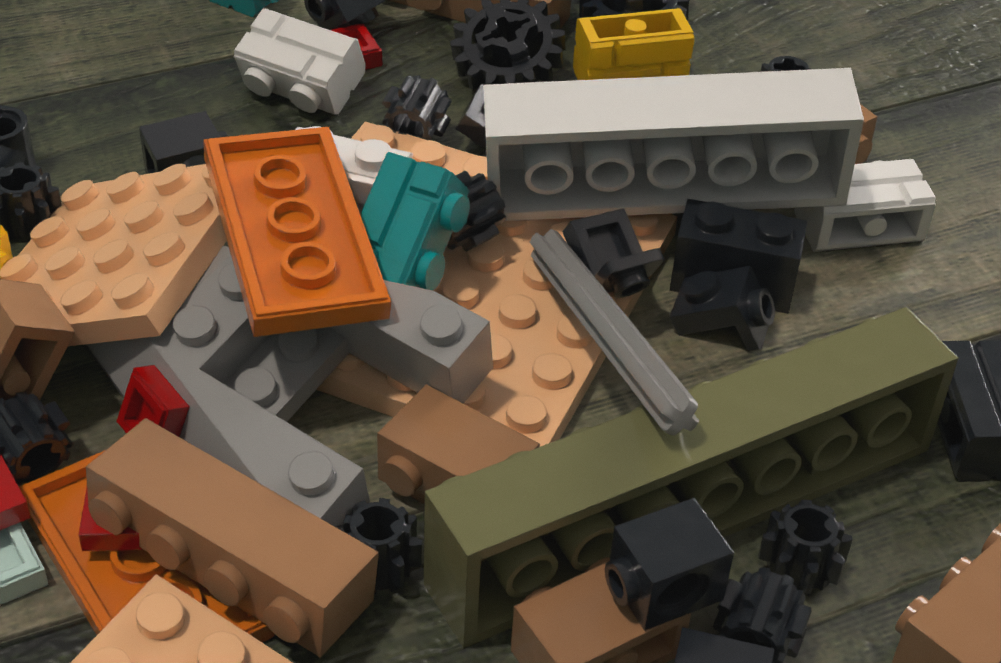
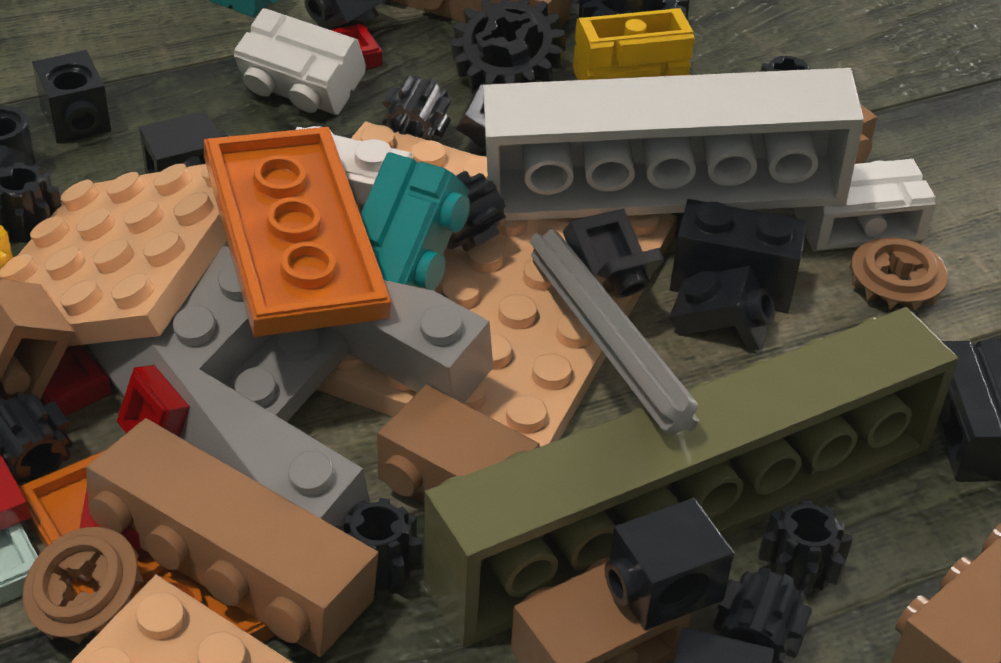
(71, 96): none -> black brick
(76, 382): none -> red tile
(83, 556): none -> medium nougat gear
(908, 260): none -> medium nougat gear

